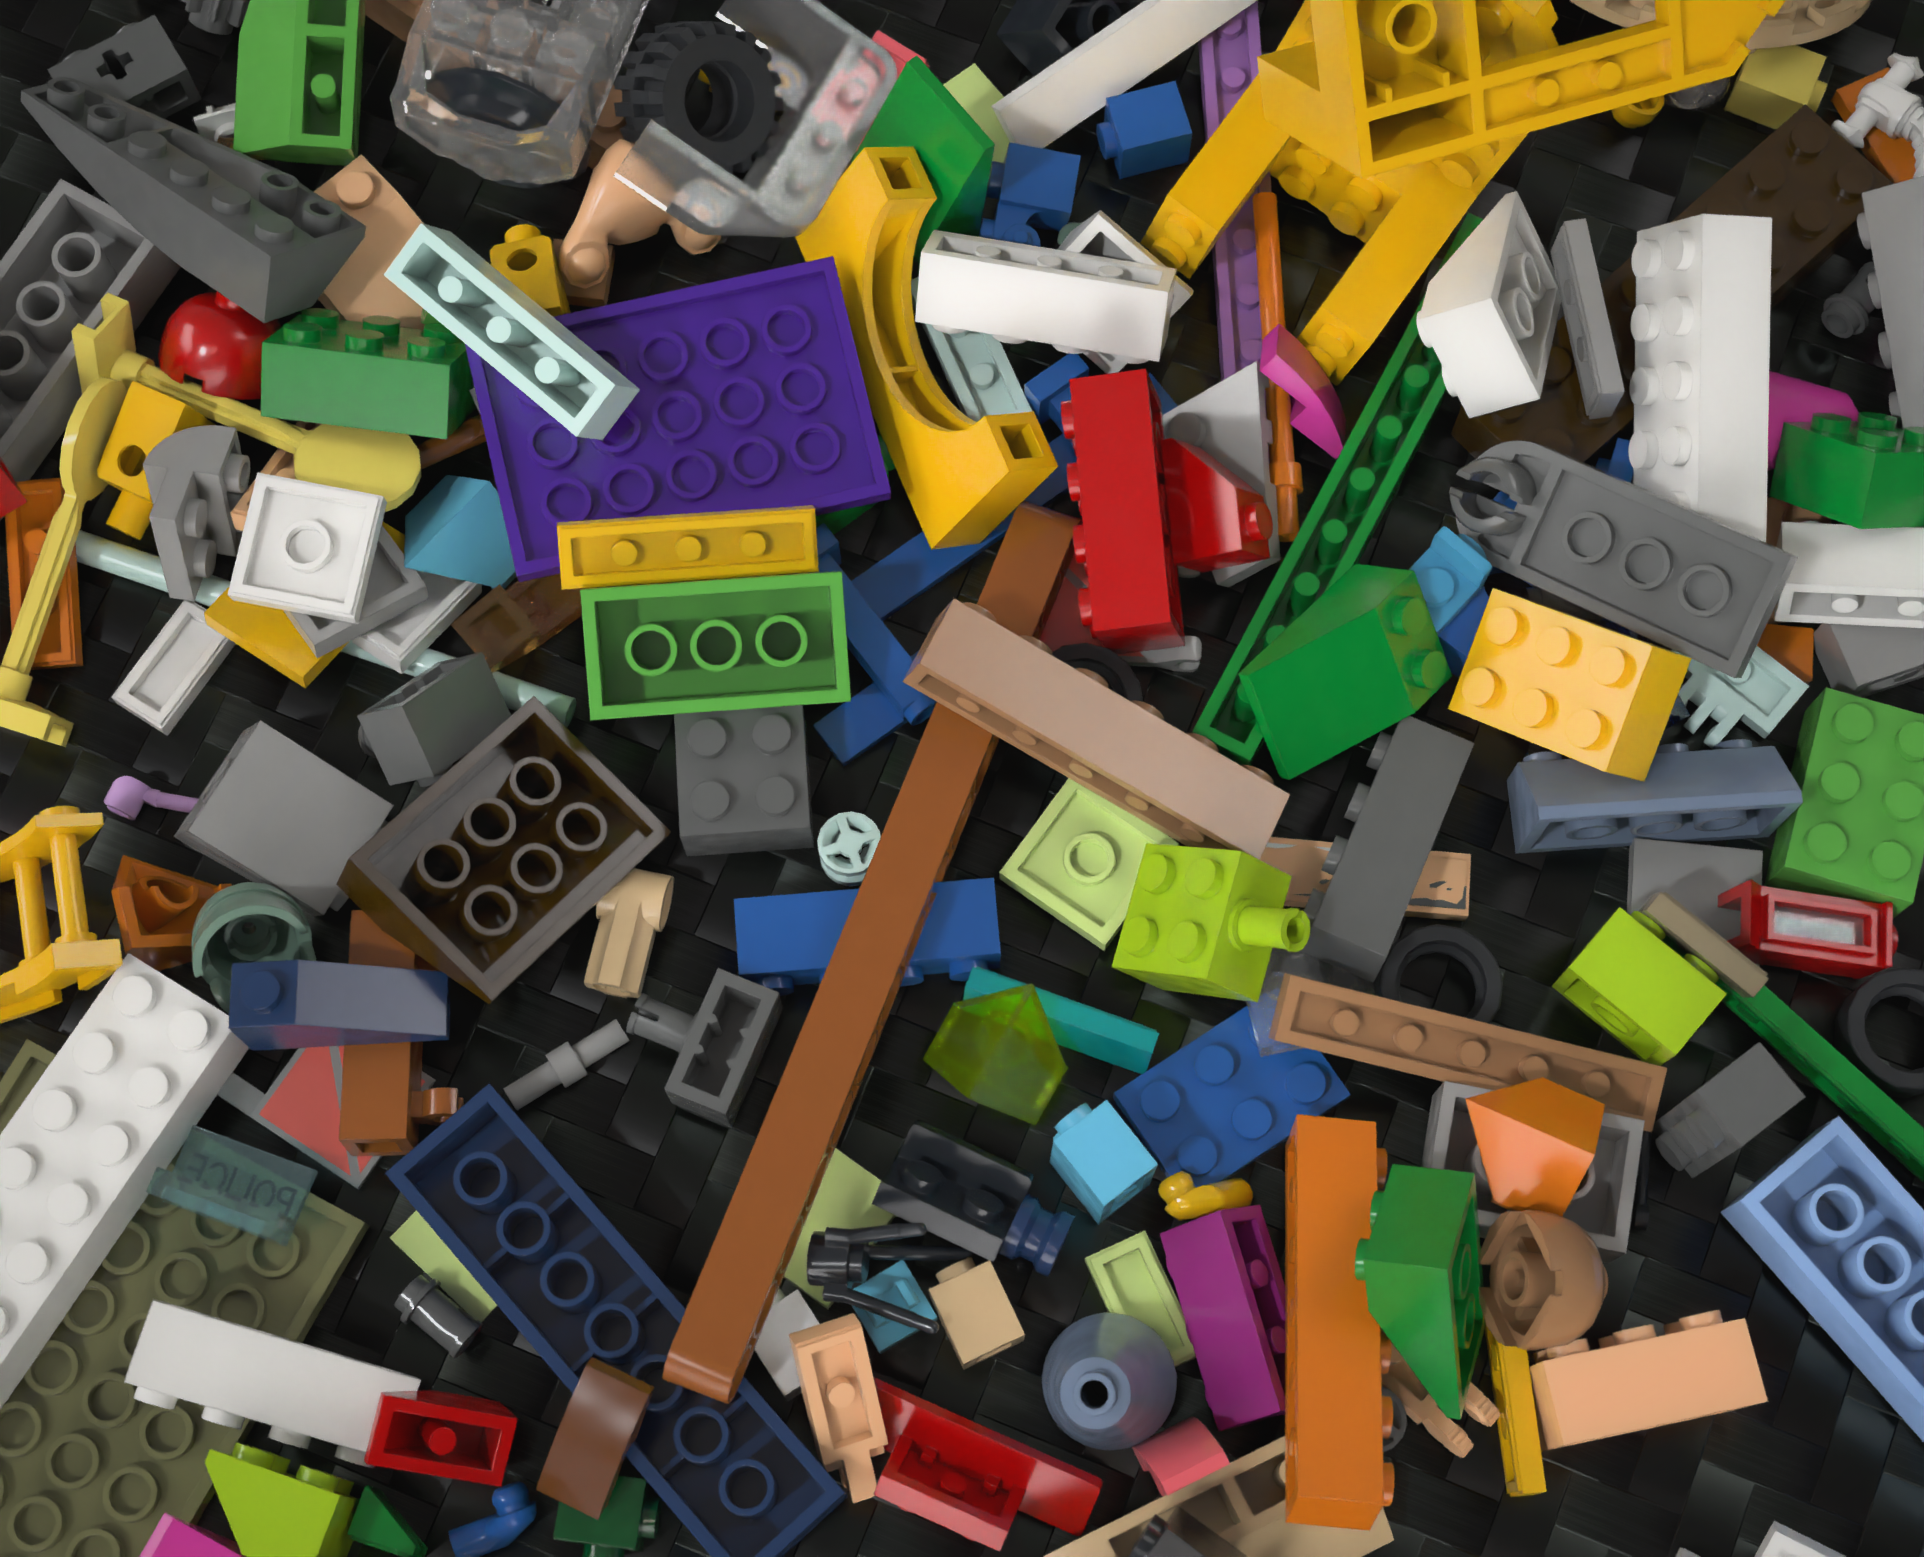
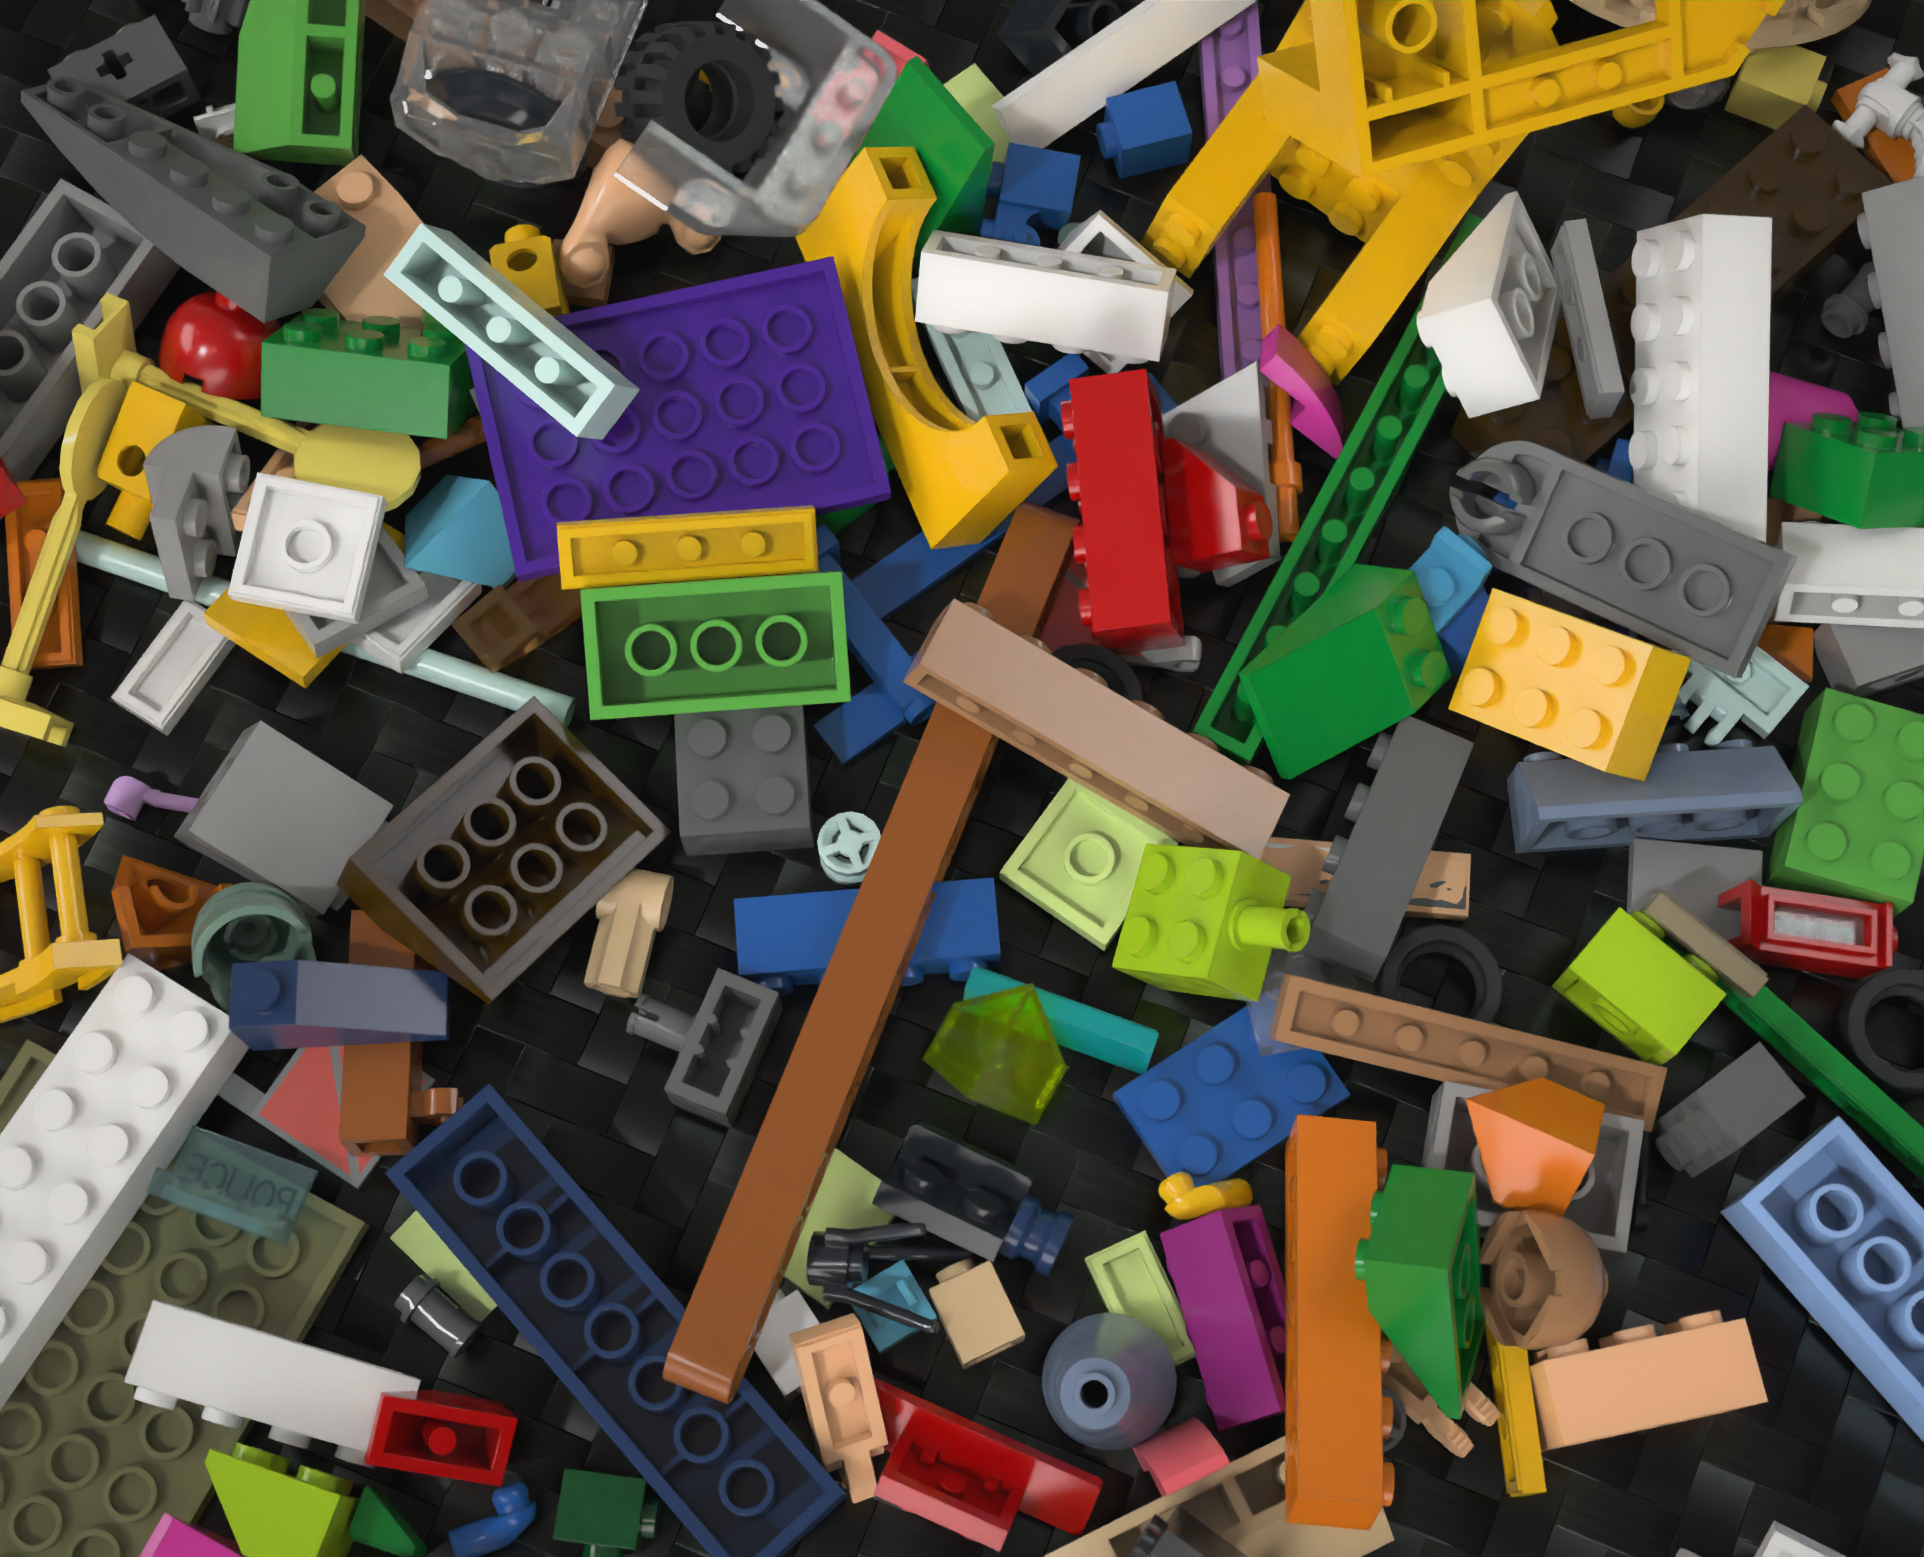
(433, 720): dark grey brick -> none
(566, 1064): light grey bar -> none
(594, 1438): reddish brown slope -> none
(1100, 1159): medium azure brick -> none

